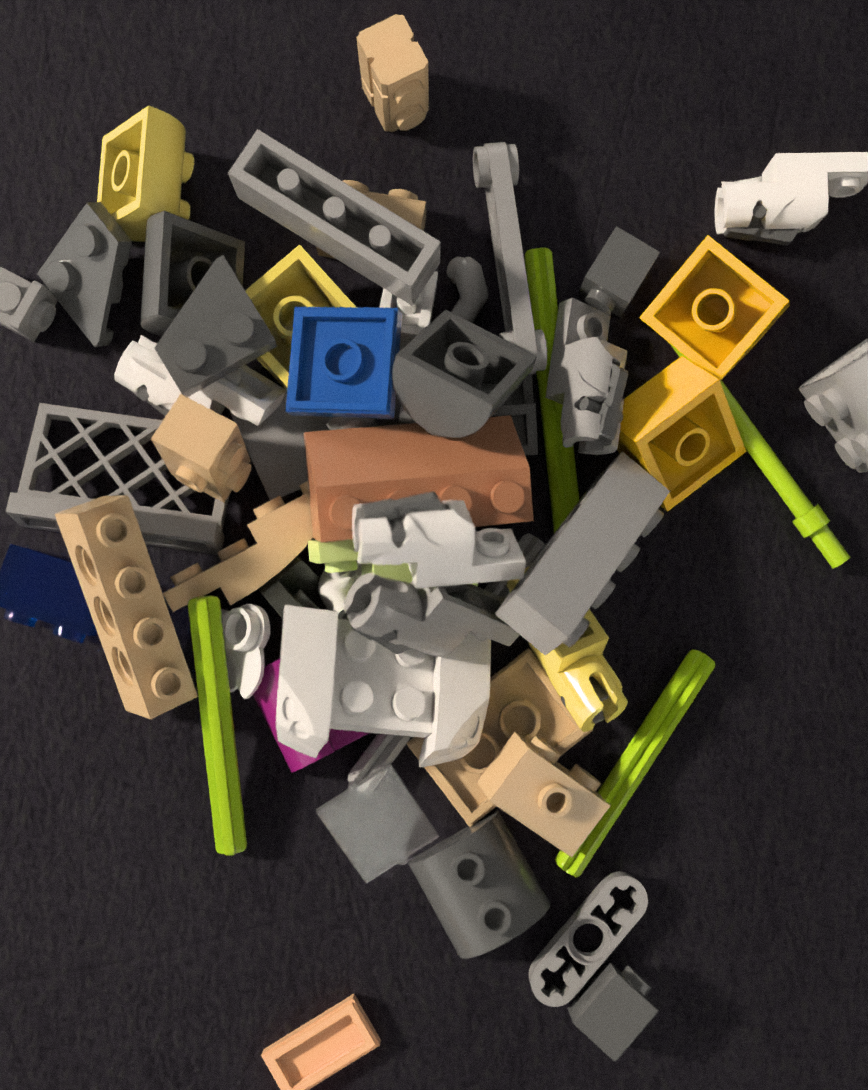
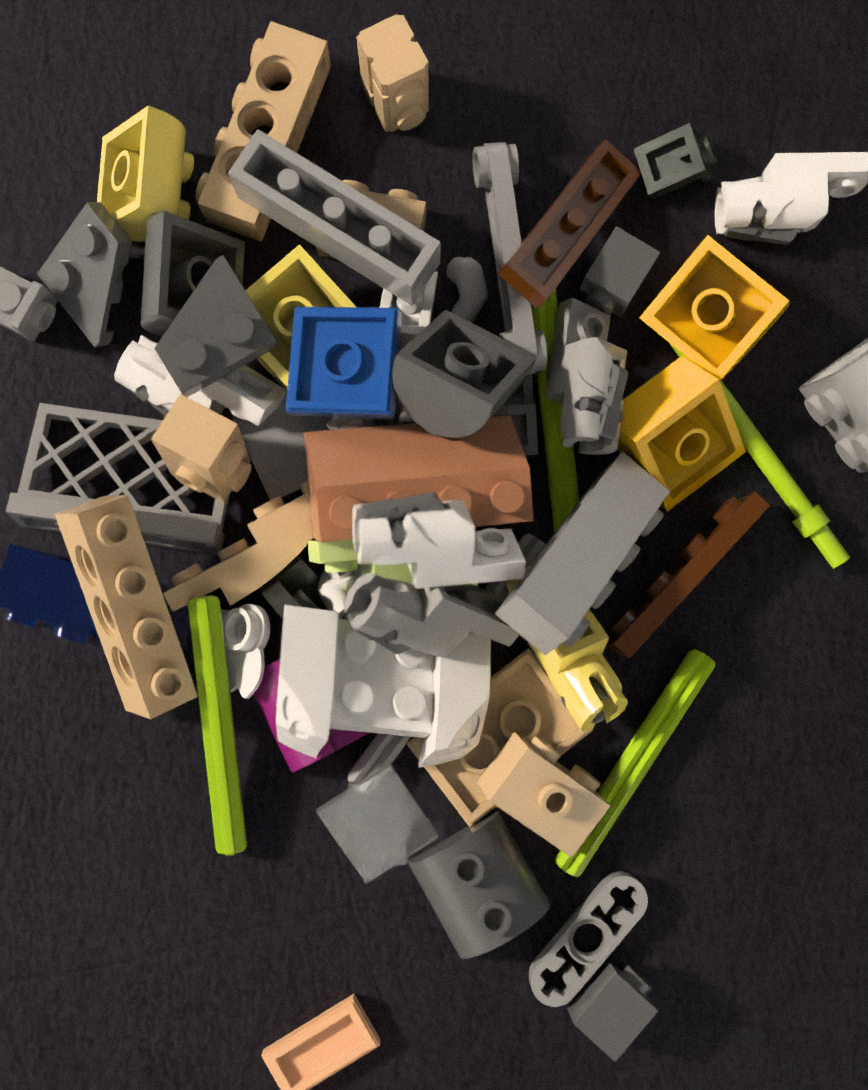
(279, 57): none -> tan brick
(569, 224): none -> reddish brown plate
(676, 160): none -> pearl dark grey bracket
(699, 558): none -> reddish brown plate

